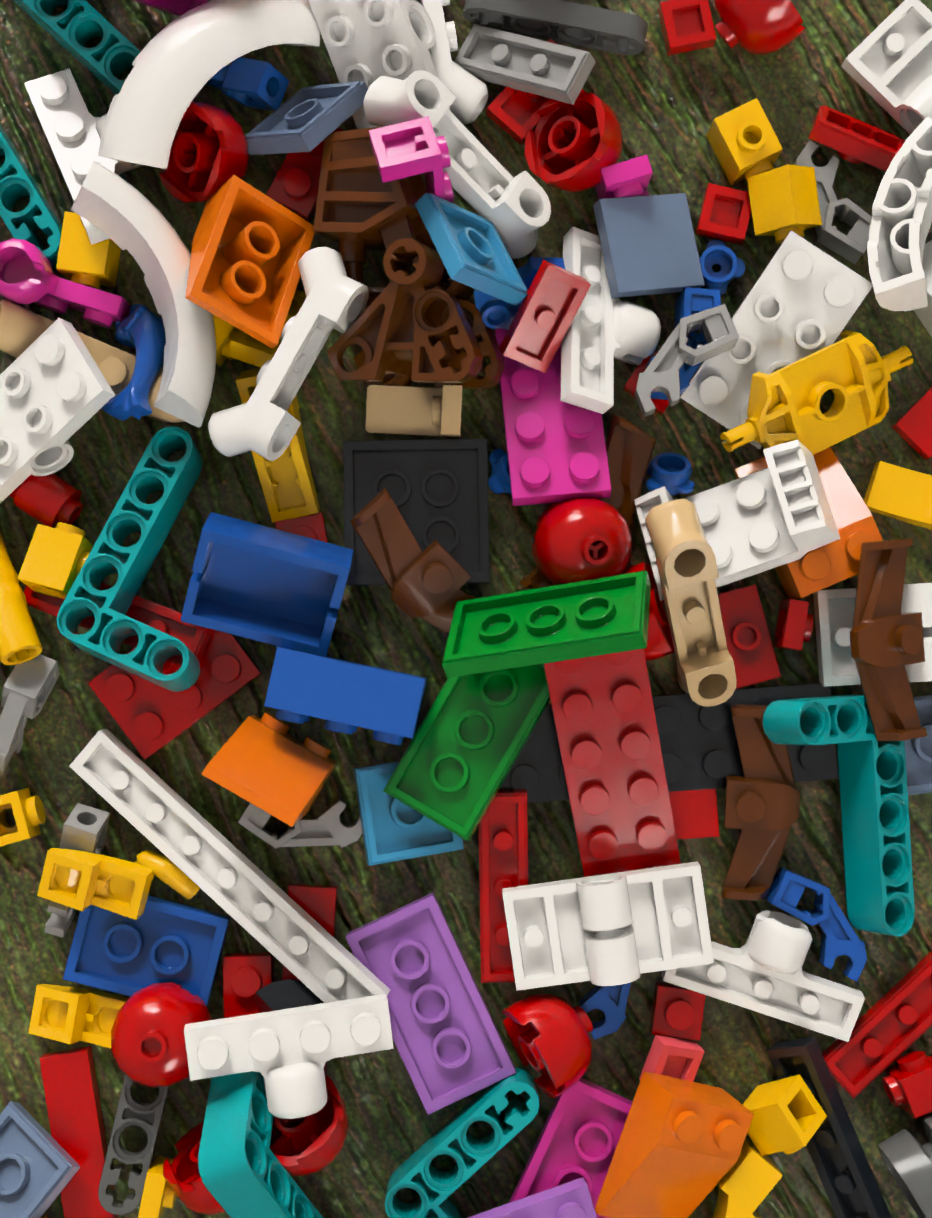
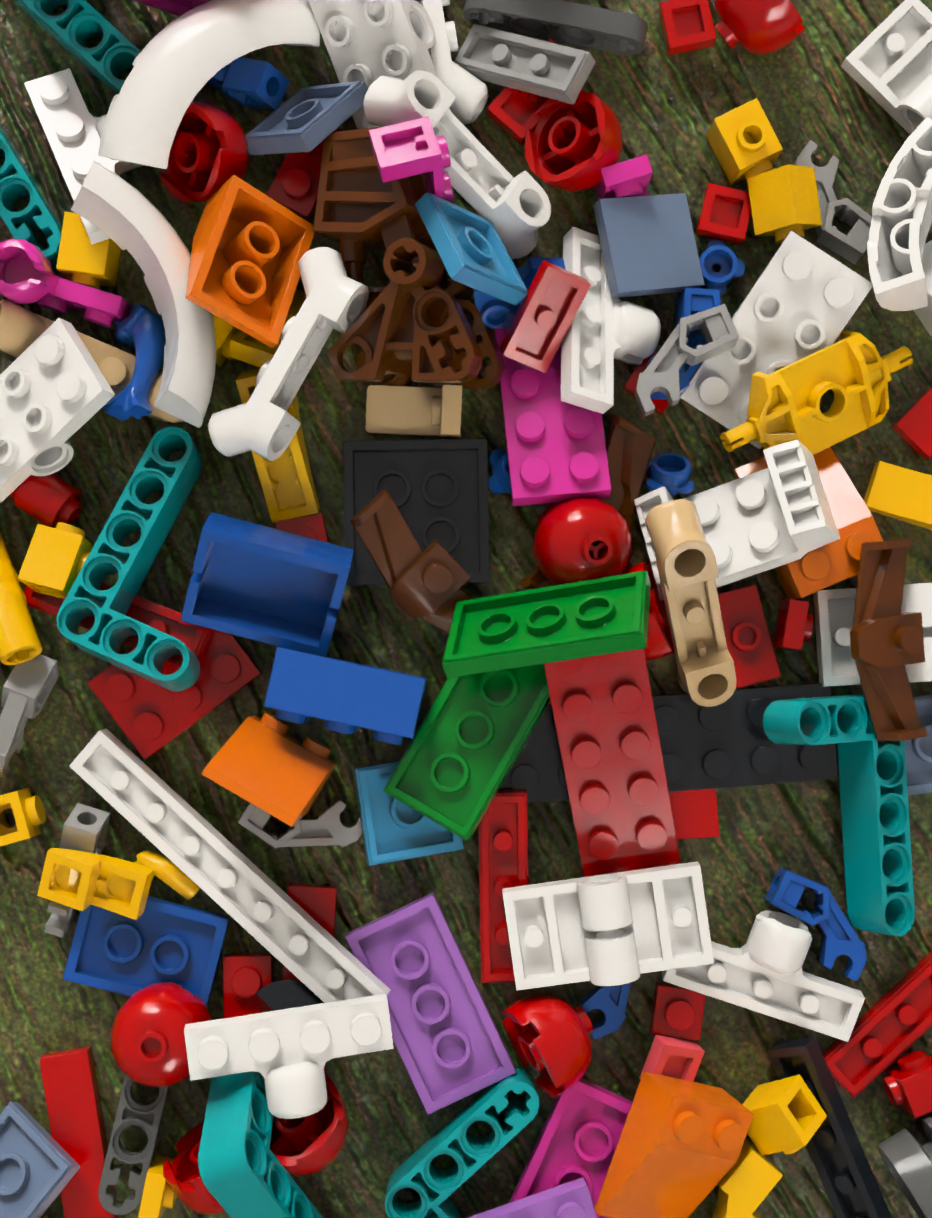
(74, 1014): yellow slope -> none
(759, 805): reddish brown plate -> none
(854, 138): red plate -> none

